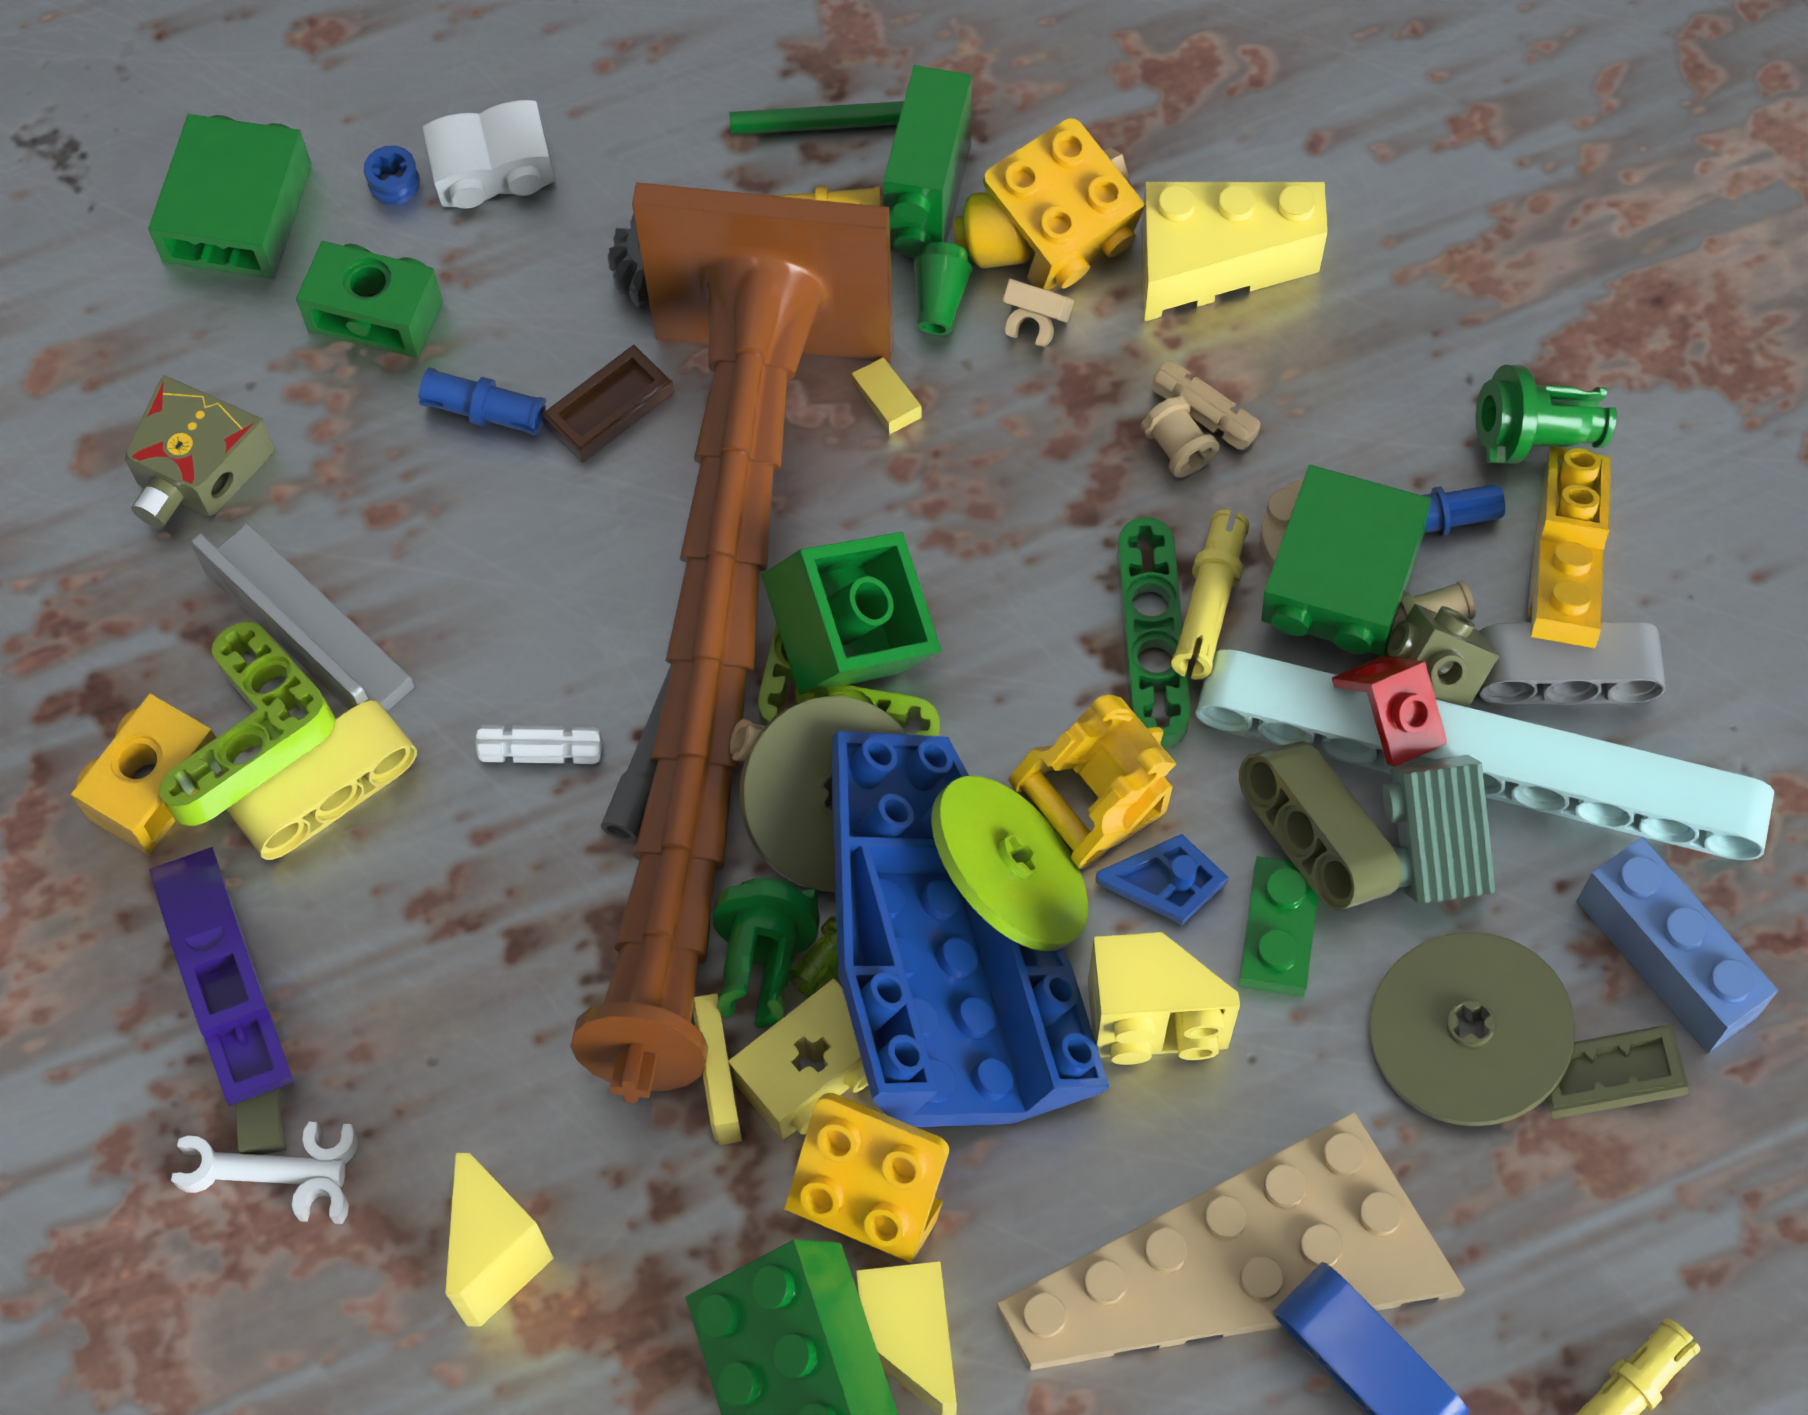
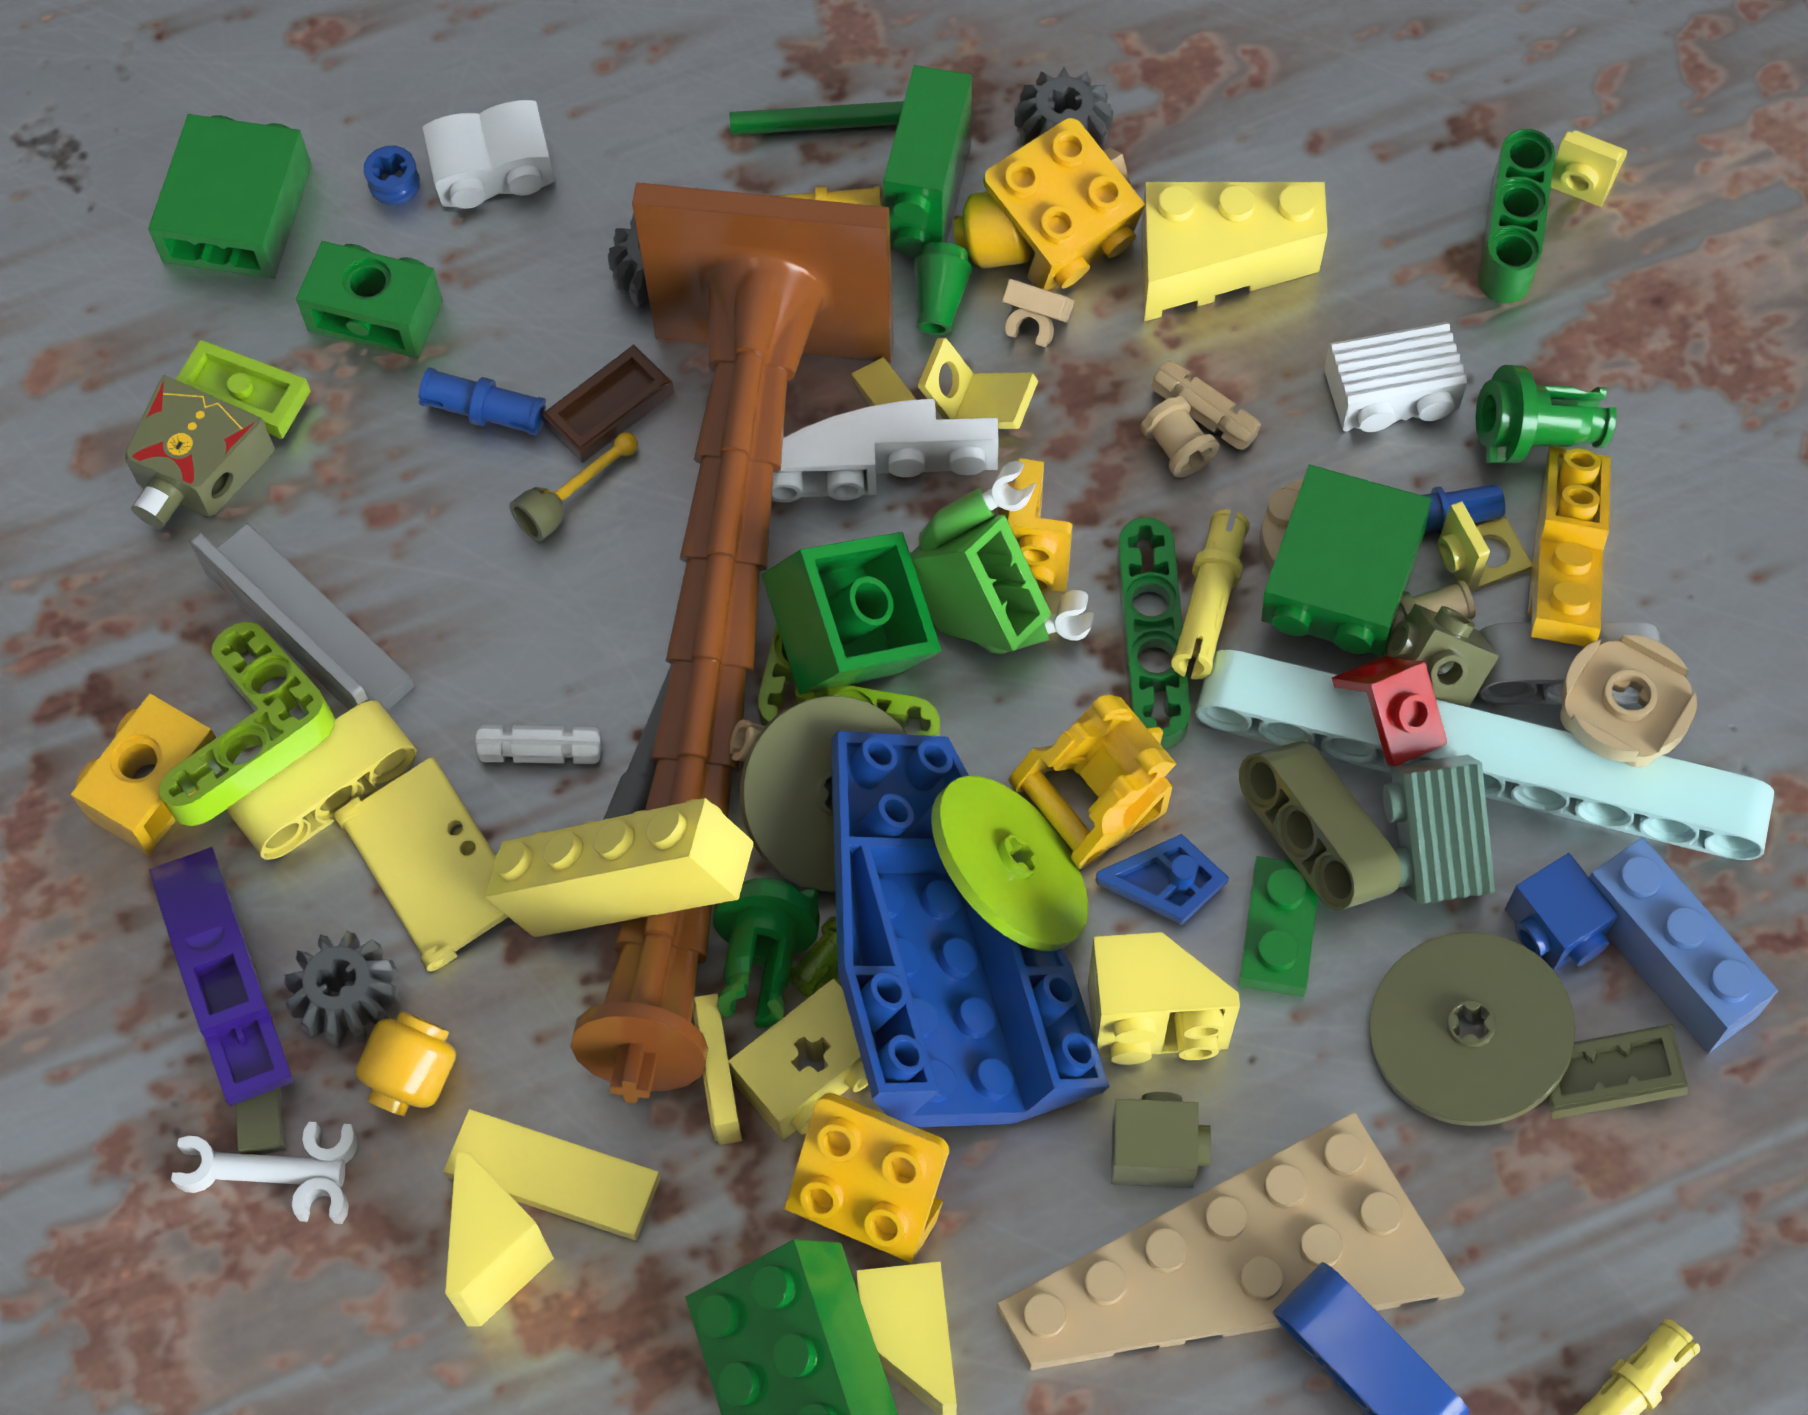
(247, 385): none -> lime plate
(327, 974): none -> dark grey gear
(405, 1063): none -> yellow head
(423, 870): none -> light yellow door
(542, 511): none -> hinge
(559, 1174): none -> light yellow tile
(620, 868): none -> light yellow brick
(897, 438): none -> white slope
(976, 394): none -> light yellow bracket
(980, 579): none -> bright green torso
(1042, 540): none -> yellow bracket
(1063, 98): none -> dark grey gear
(1158, 1141): none -> olive brick
(1395, 377): none -> white brick
(1466, 553): none -> light yellow bracket
(1521, 189): none -> green beam
(1561, 914): none -> blue brick
(1586, 167): none -> light yellow bracket
(1621, 733): none -> tan plate

